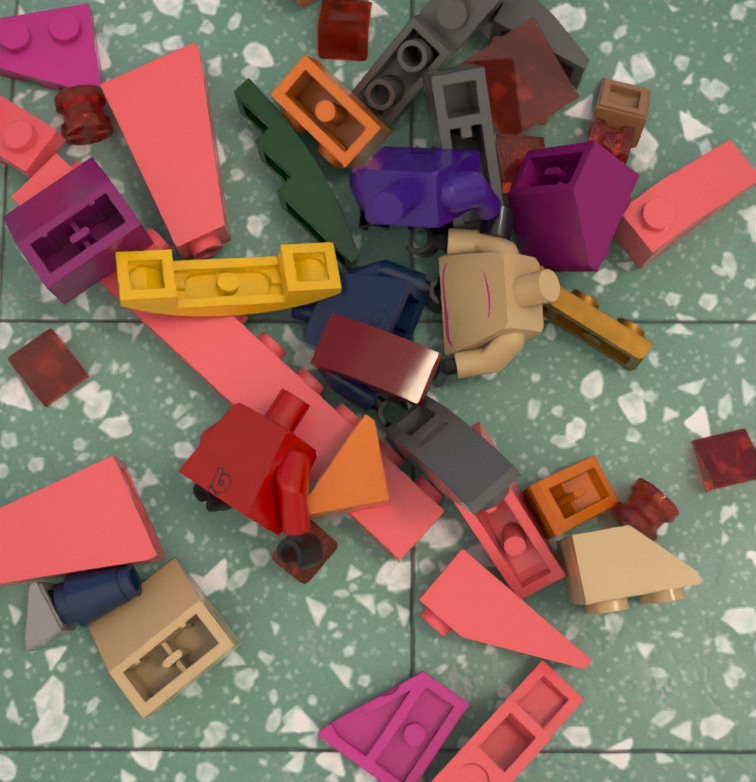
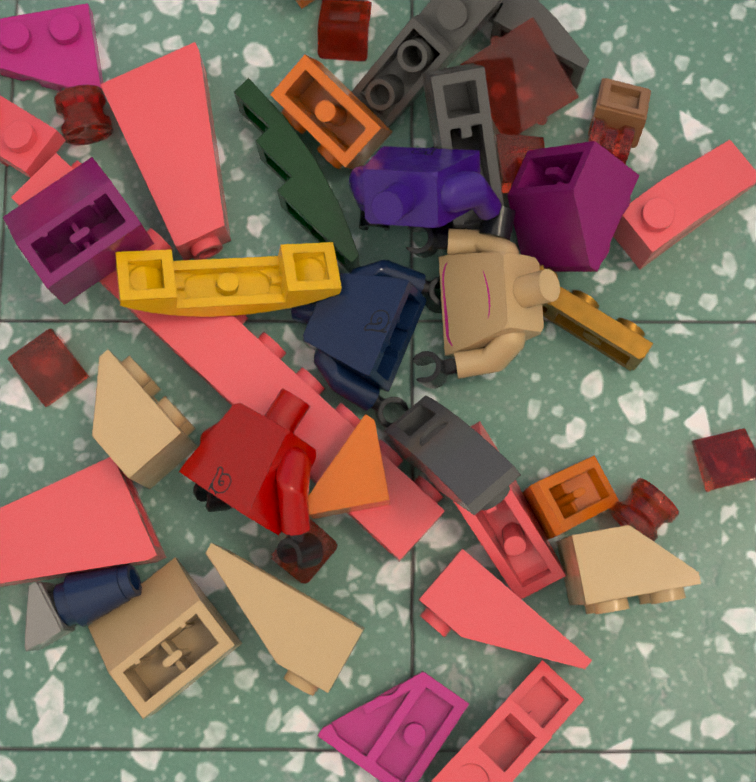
(133, 427): none -> tan slope
(294, 627): none -> tan slope
(376, 359): dark red slope -> none

